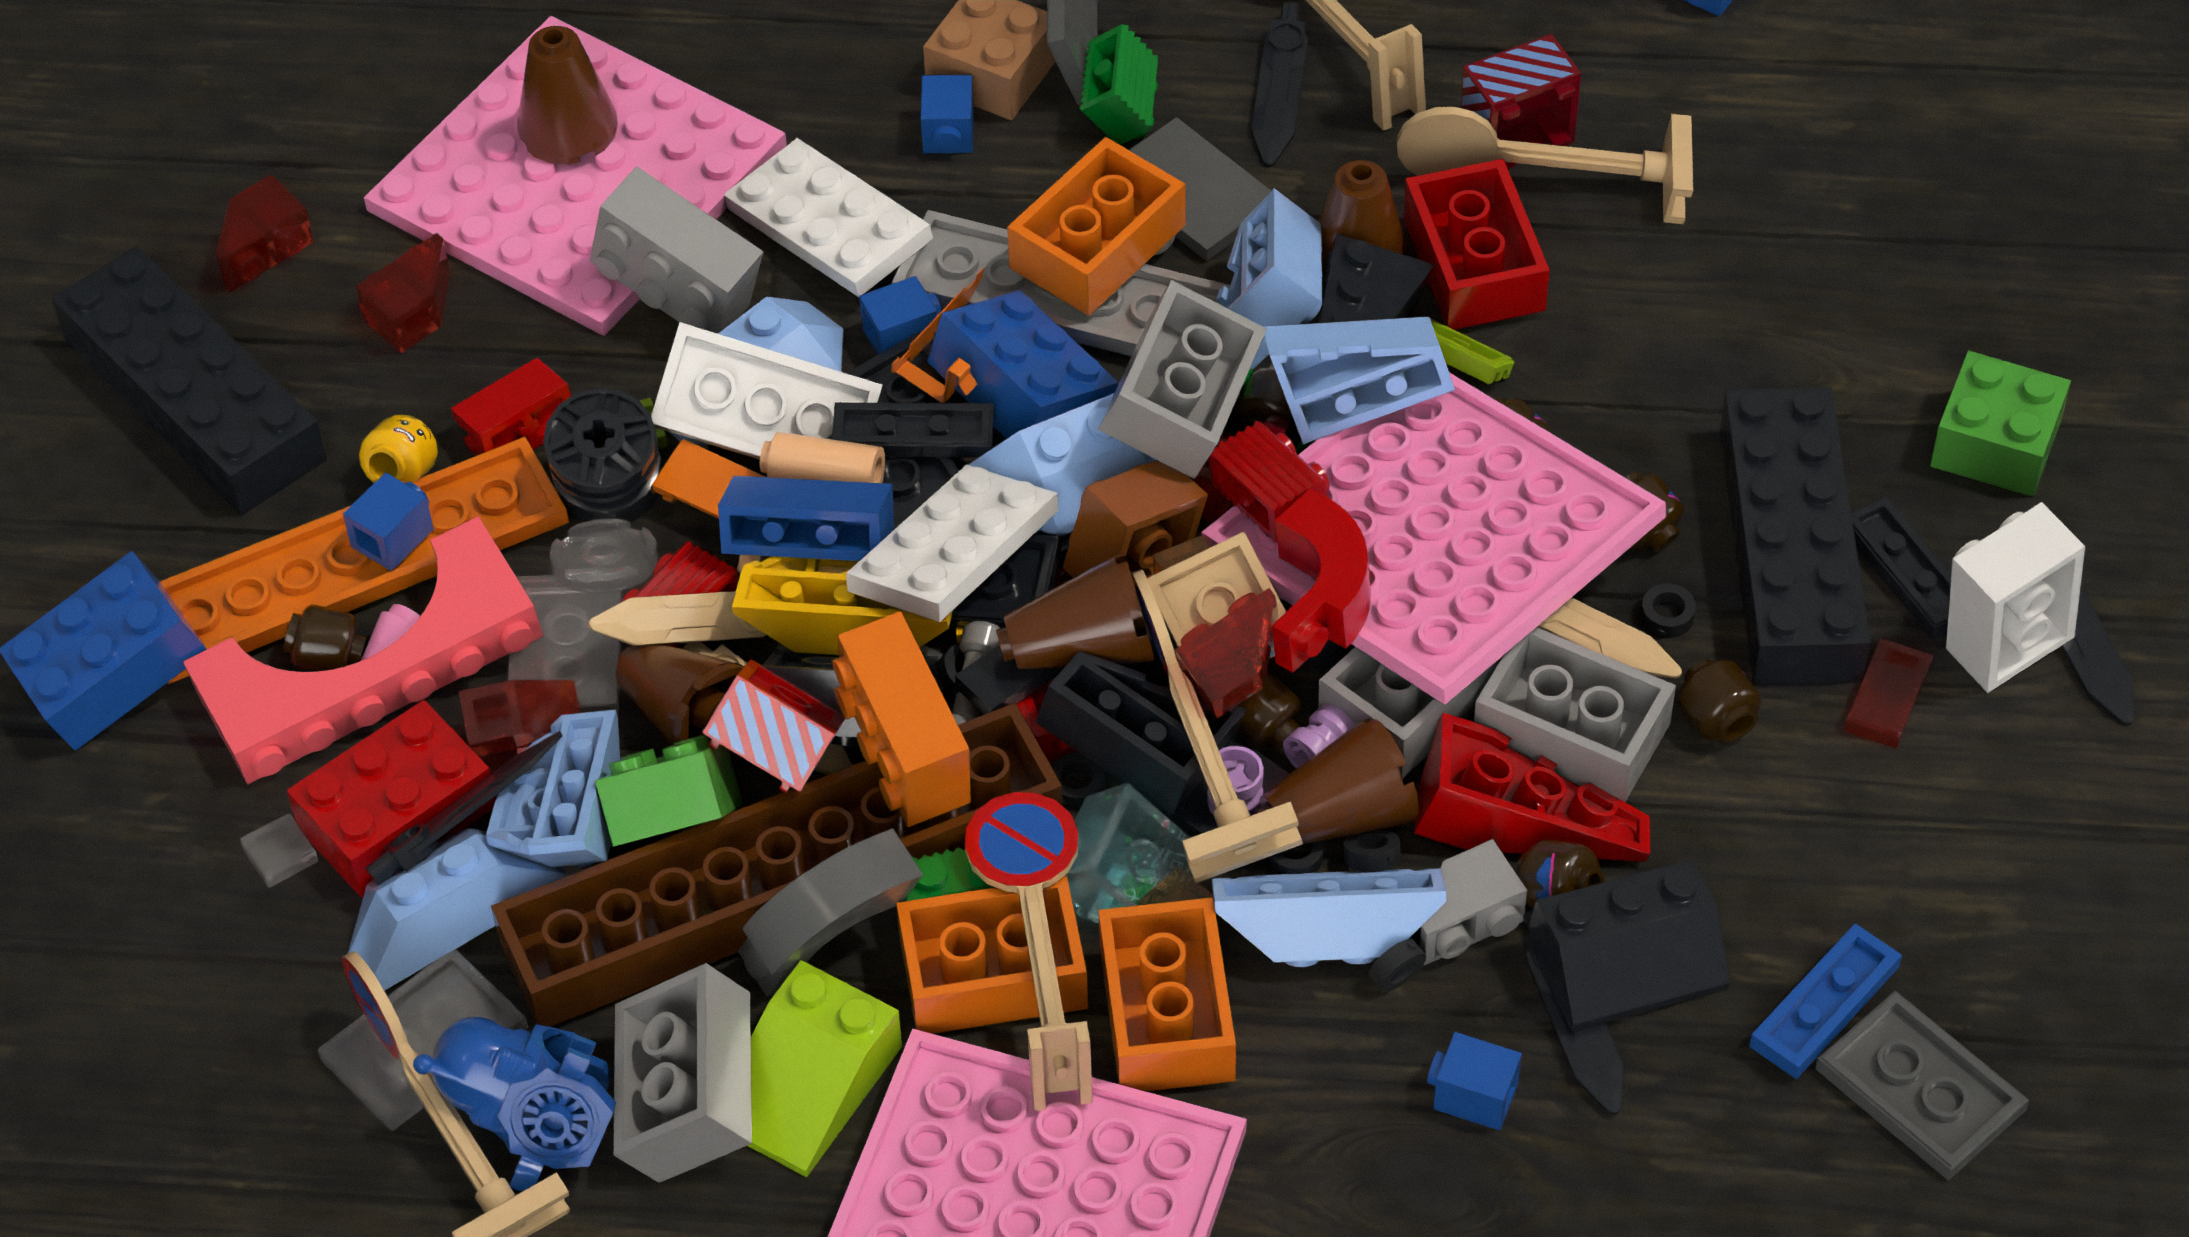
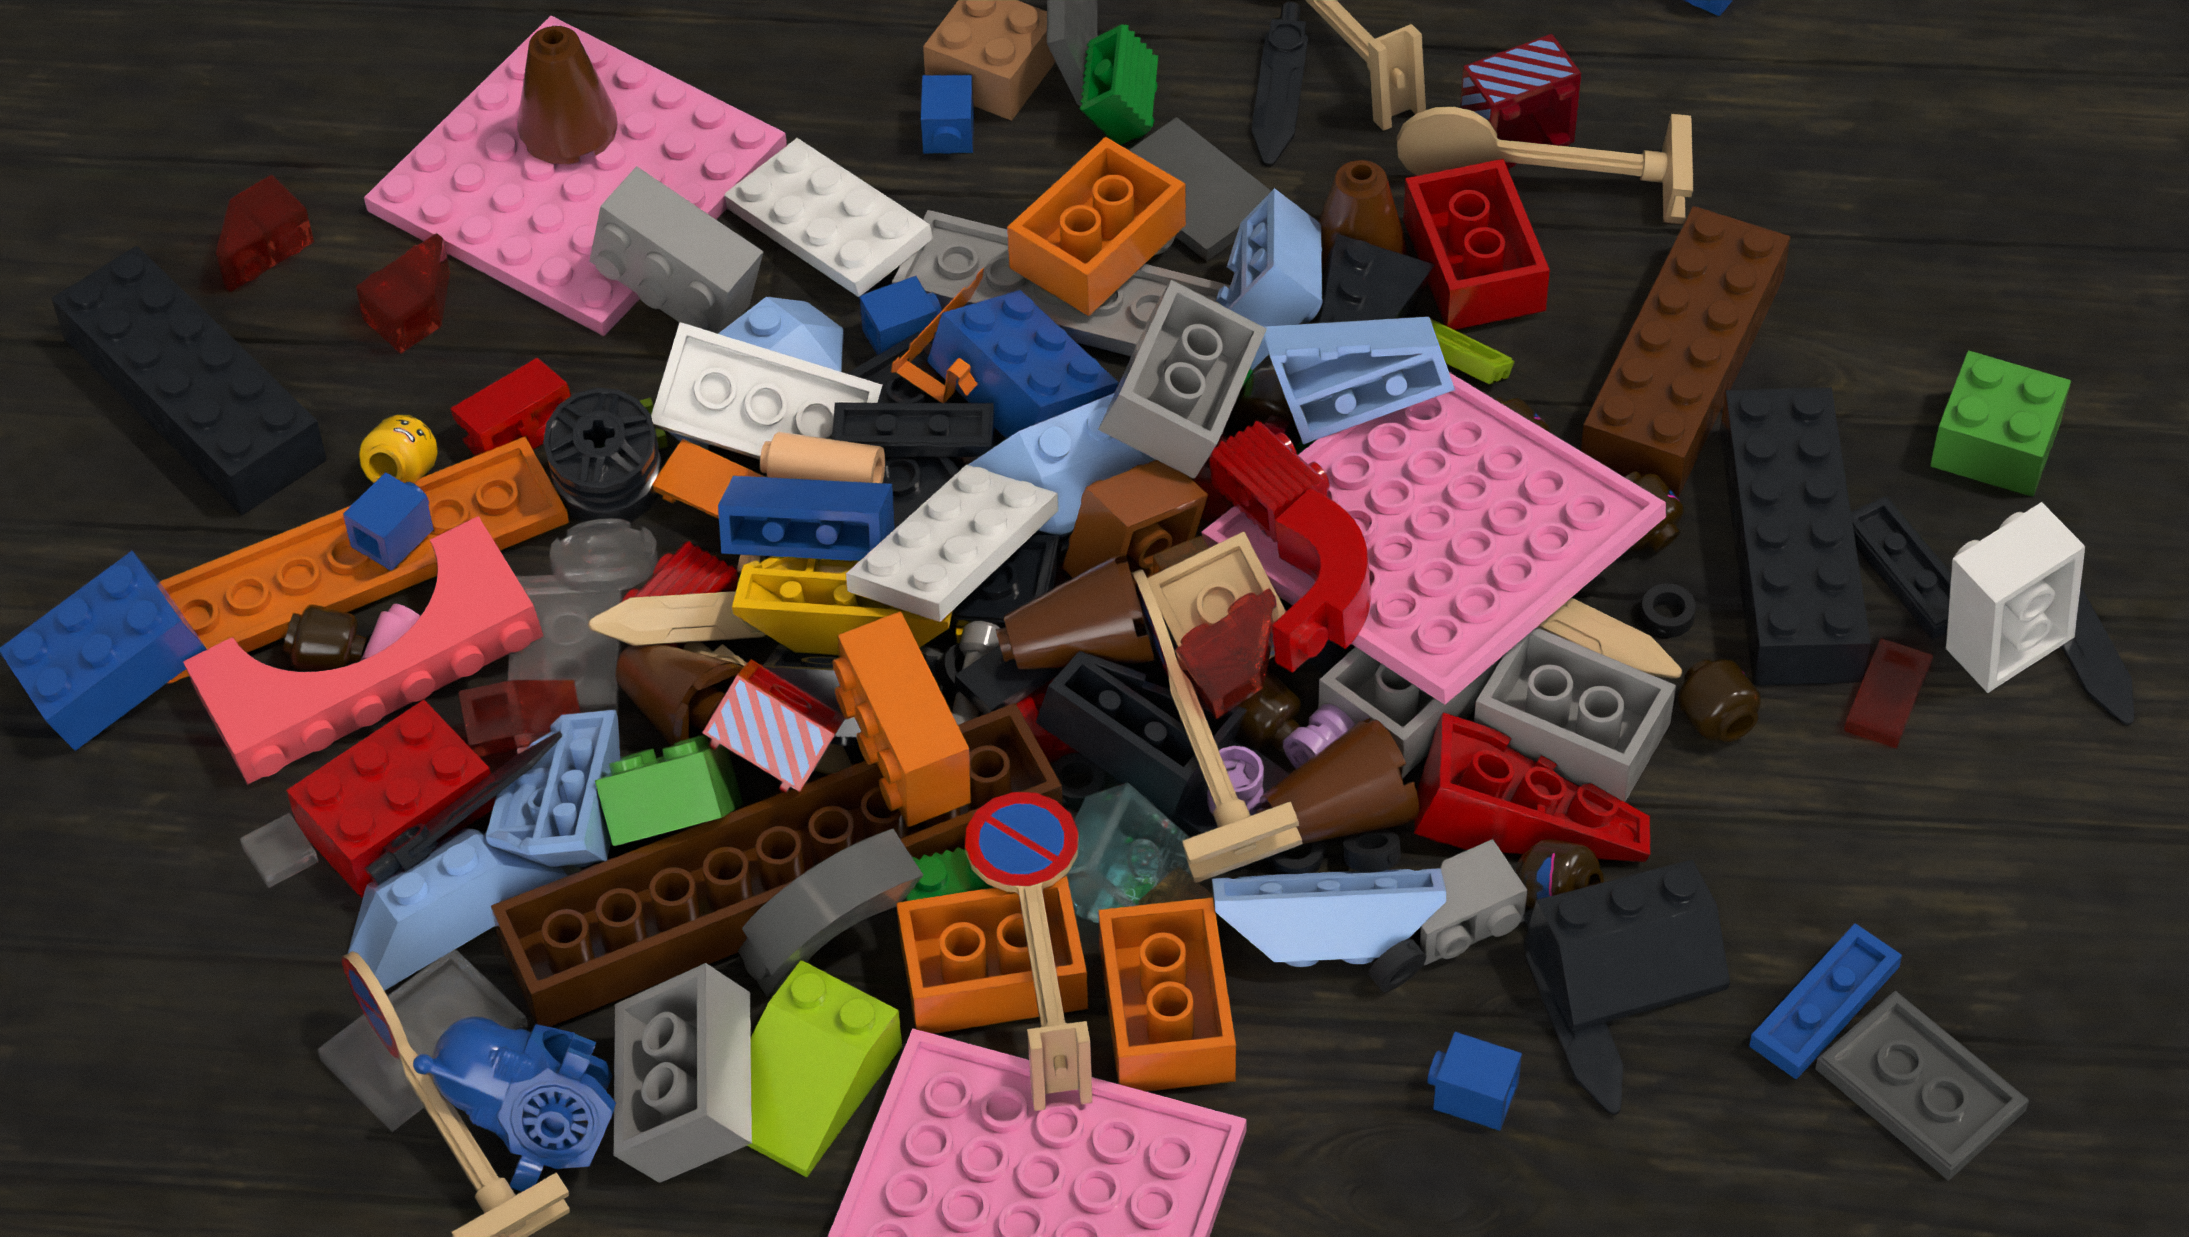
(1686, 348): none -> reddish brown brick

